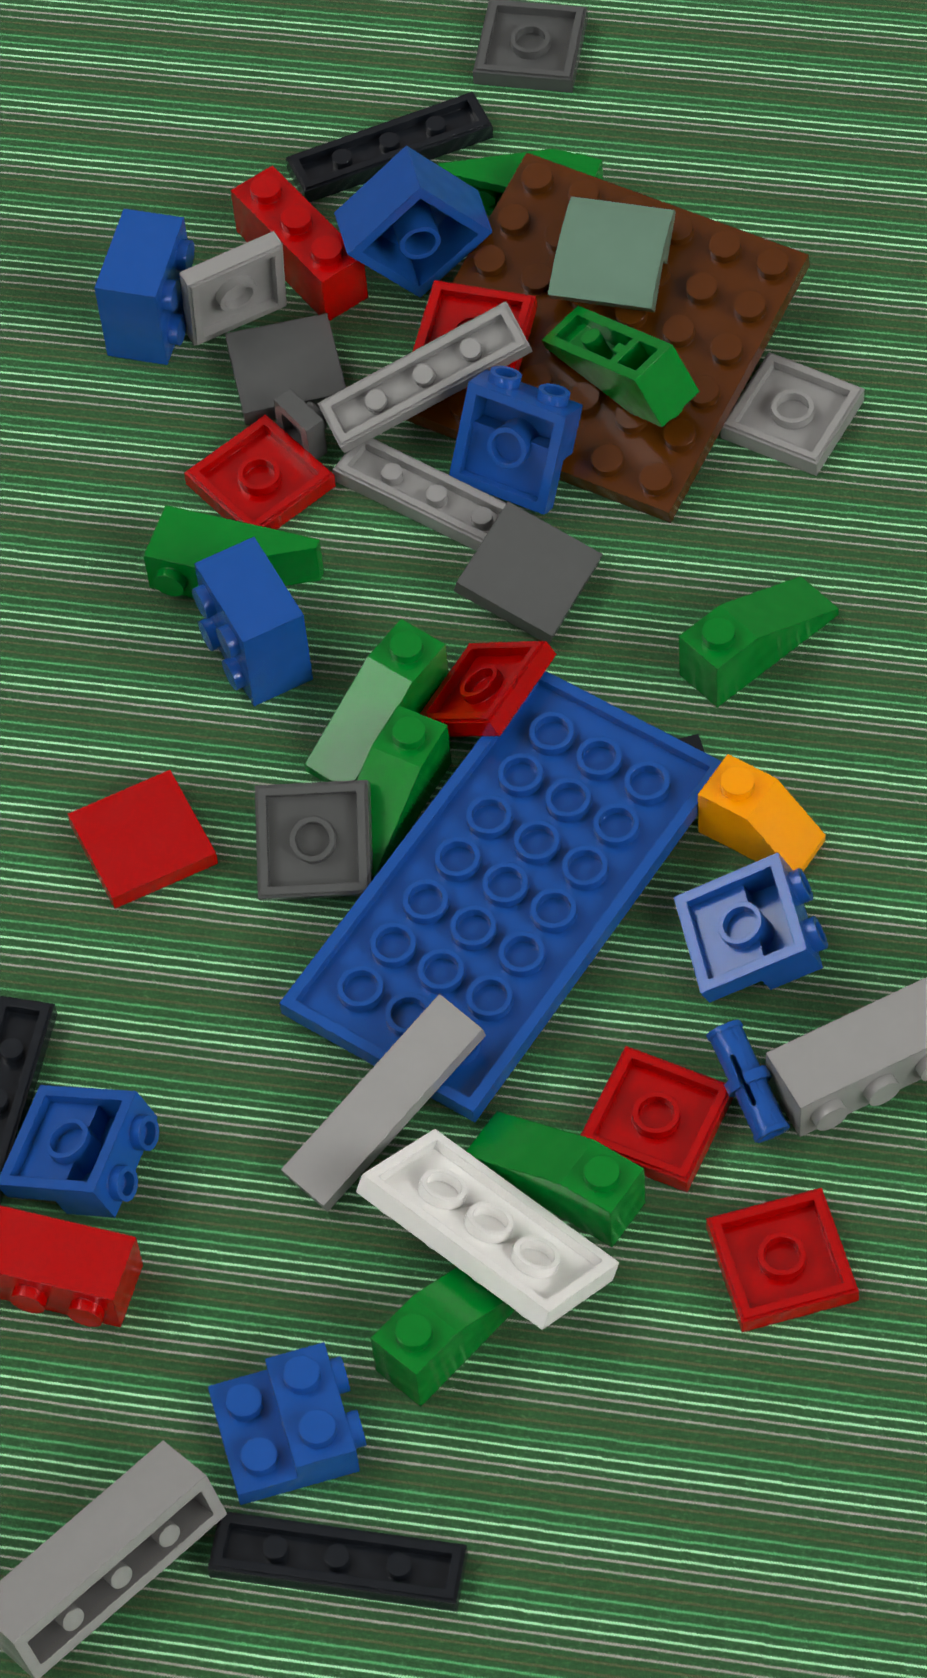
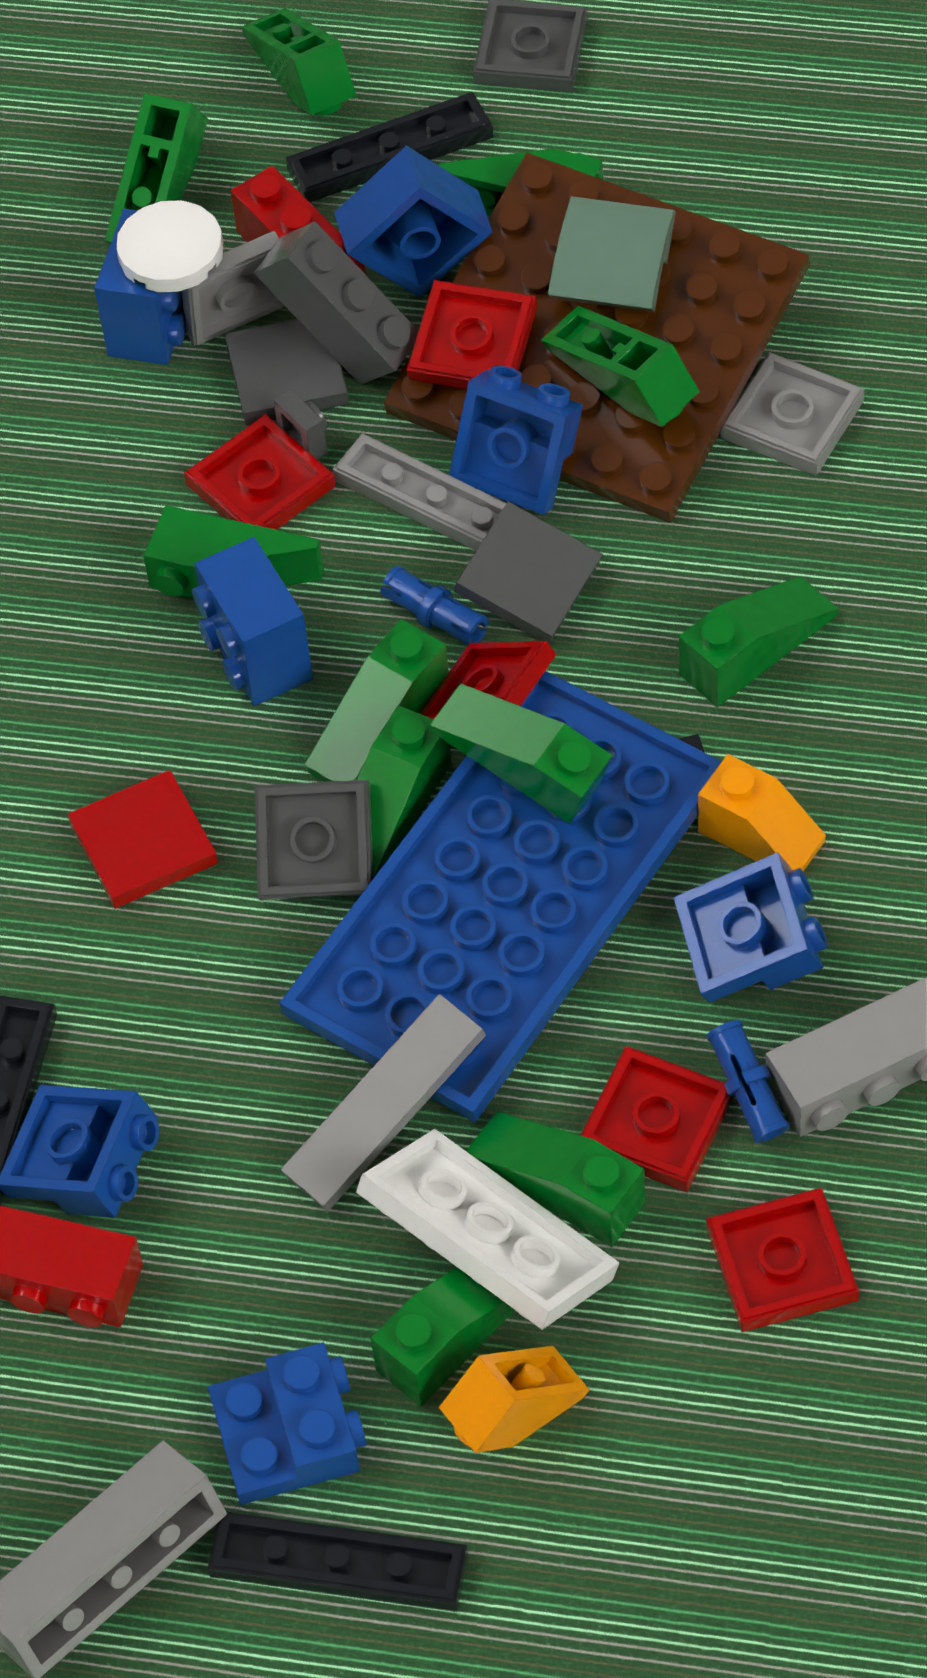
(159, 155): none -> green slope
(170, 245): none -> white tile
(302, 60): none -> green slope
(337, 303): none -> dark grey brick
(424, 377): light grey tile -> none
(434, 606): none -> blue pin
(511, 1397): none -> light orange slope
(524, 749): none -> green slope

